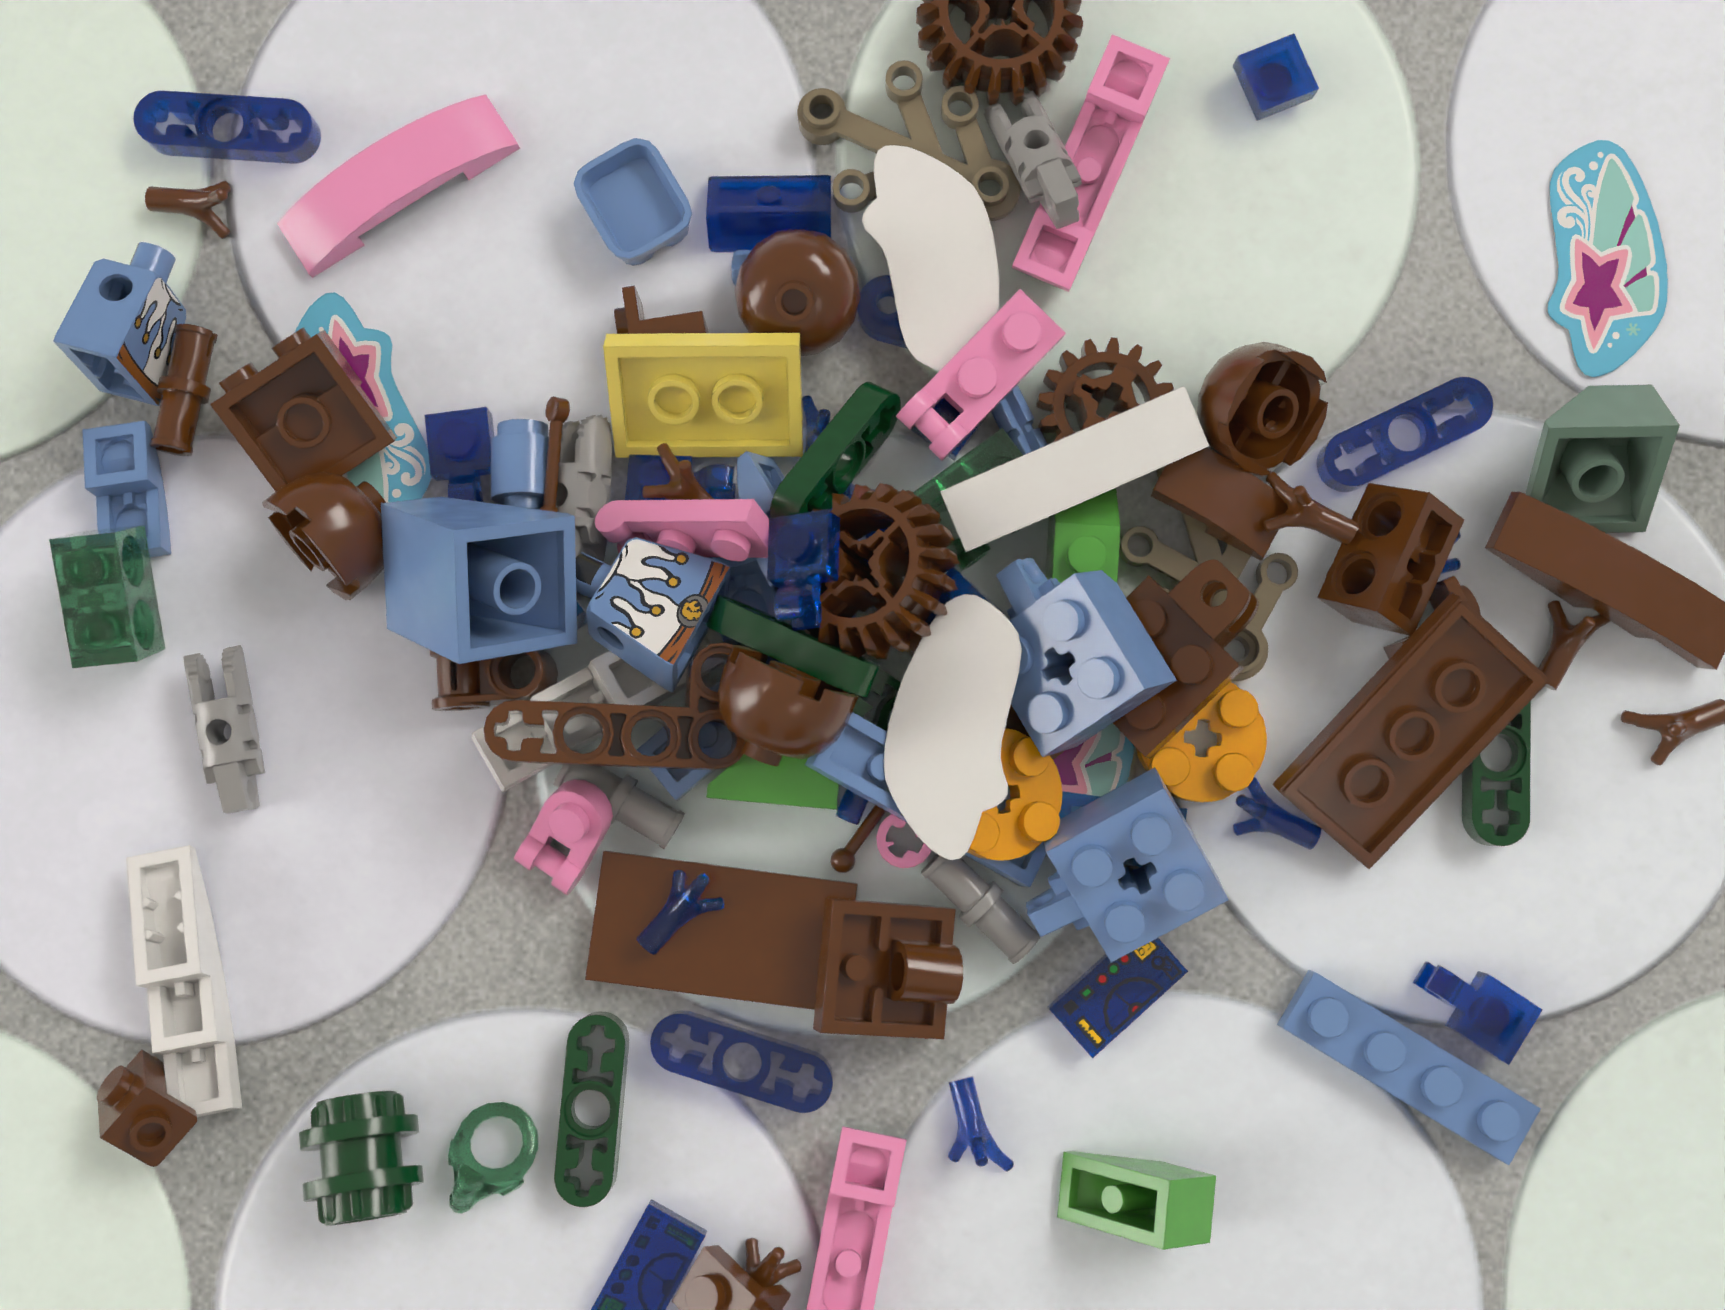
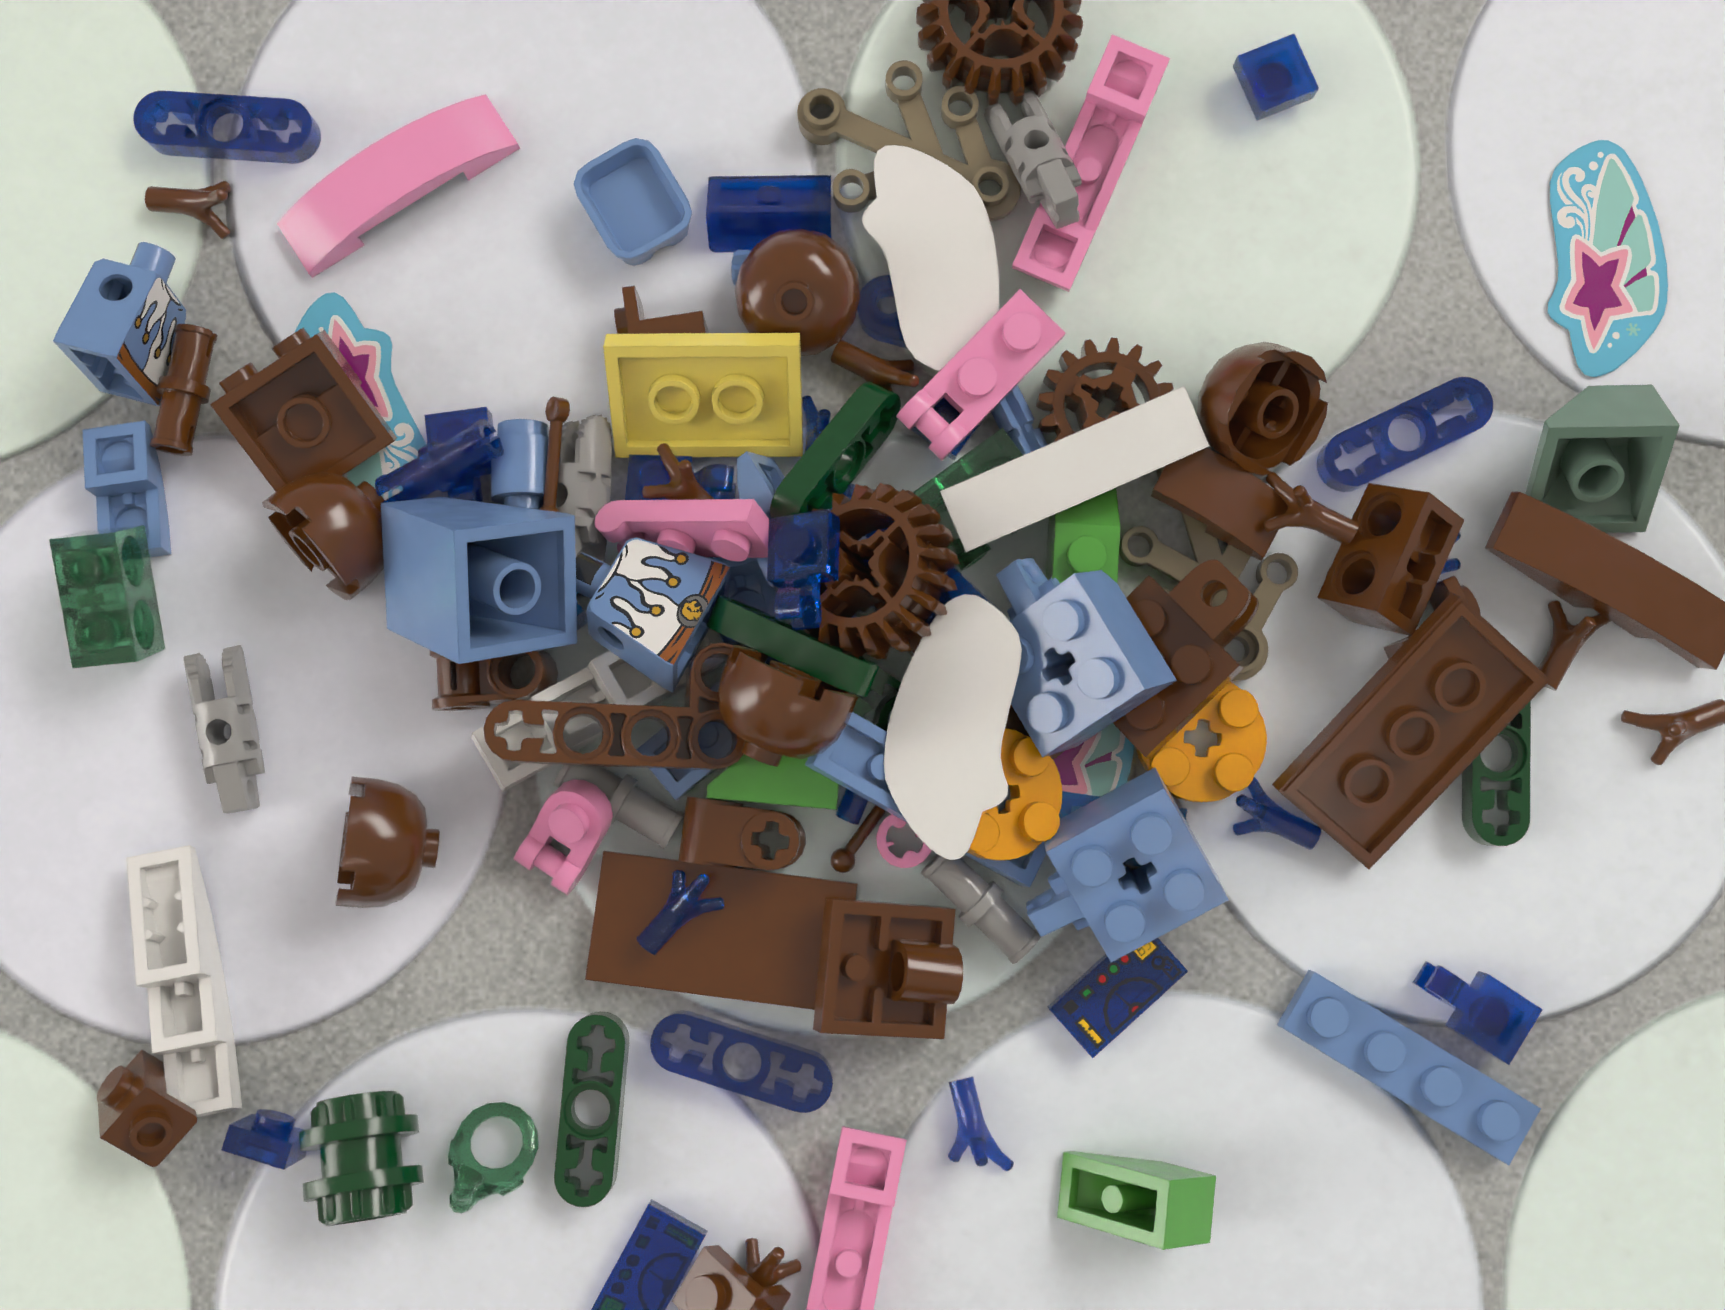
(265, 1138): none -> clear blue plate
(383, 844): none -> reddish brown cylinder
(441, 464): none -> clear blue pin
(729, 835): none -> reddish brown piece
(874, 369): none -> reddish brown bar

